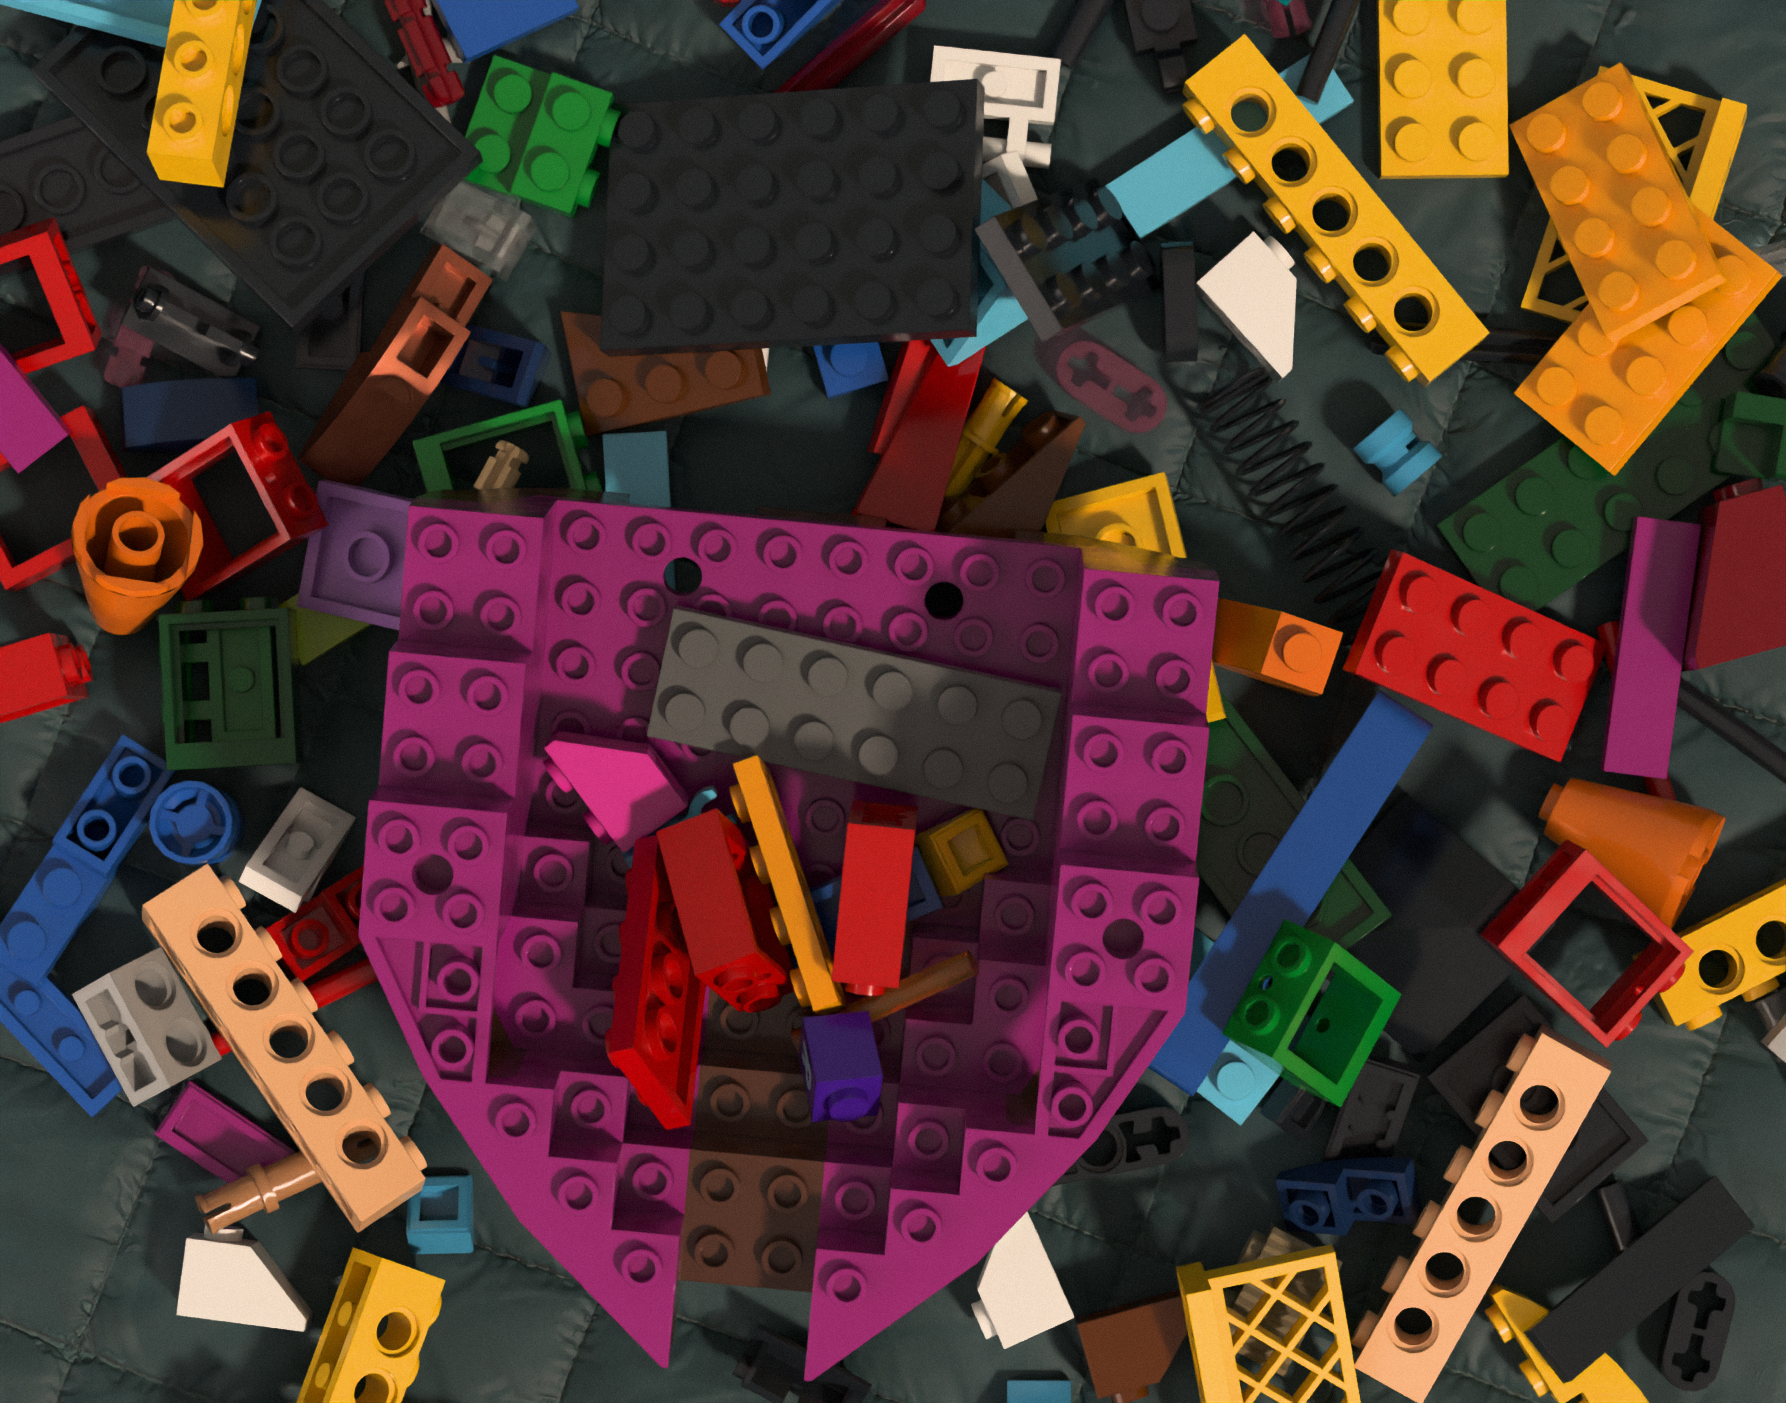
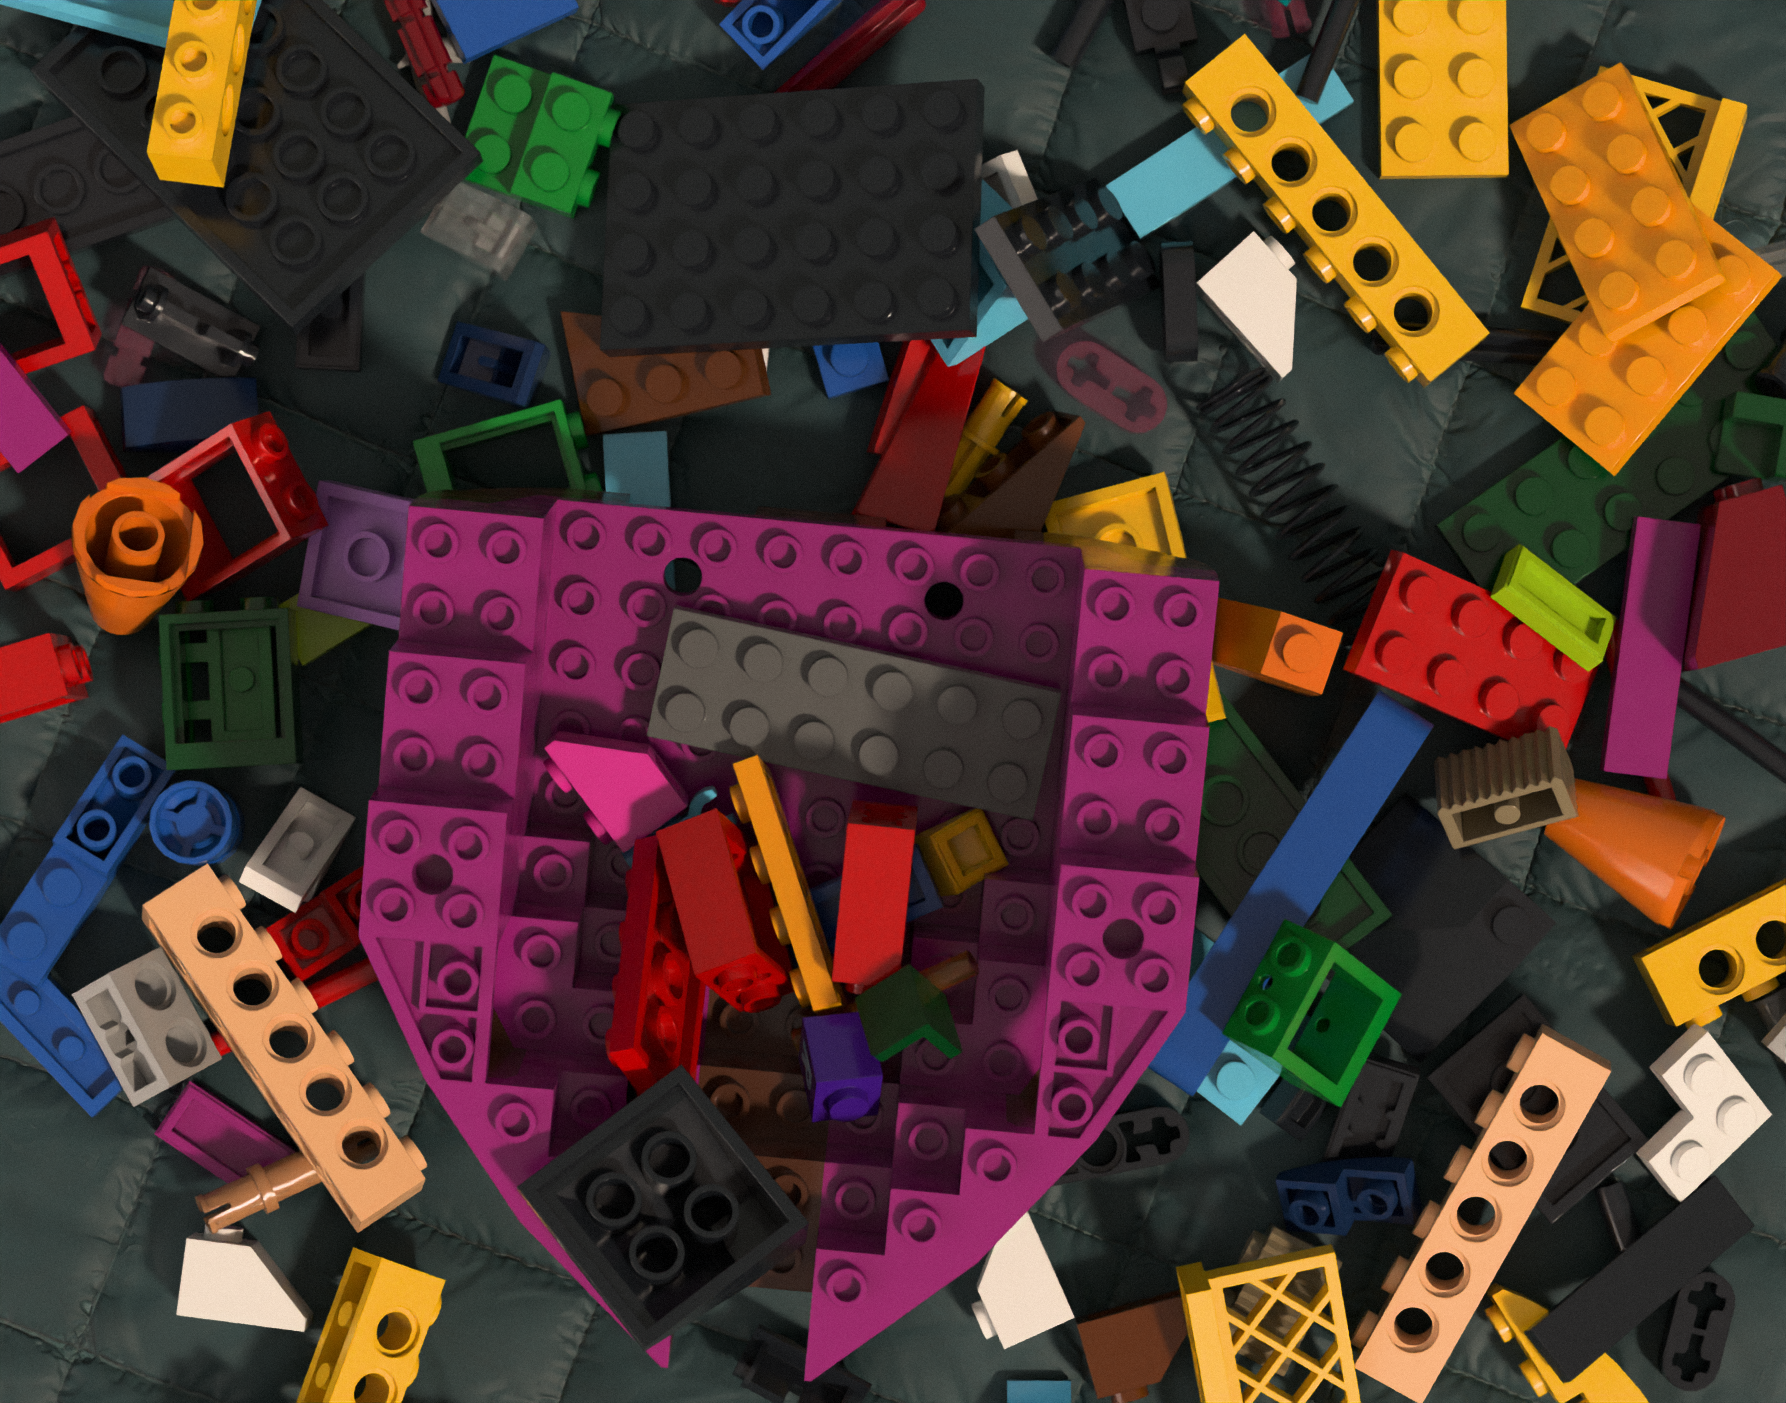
(400, 370): copper slope -> none
(441, 1216): dark azure slope -> none
(503, 469): tan piece -> none
(665, 1209): none -> black slope
(904, 1011): none -> dark green panel
(1016, 91): white plate -> none
(1397, 452): dark azure wheel -> none
(1505, 788): none -> dark tan brick
(1542, 903): red window -> none
(1553, 607): none -> lime tile
(1714, 1115): none -> white plate

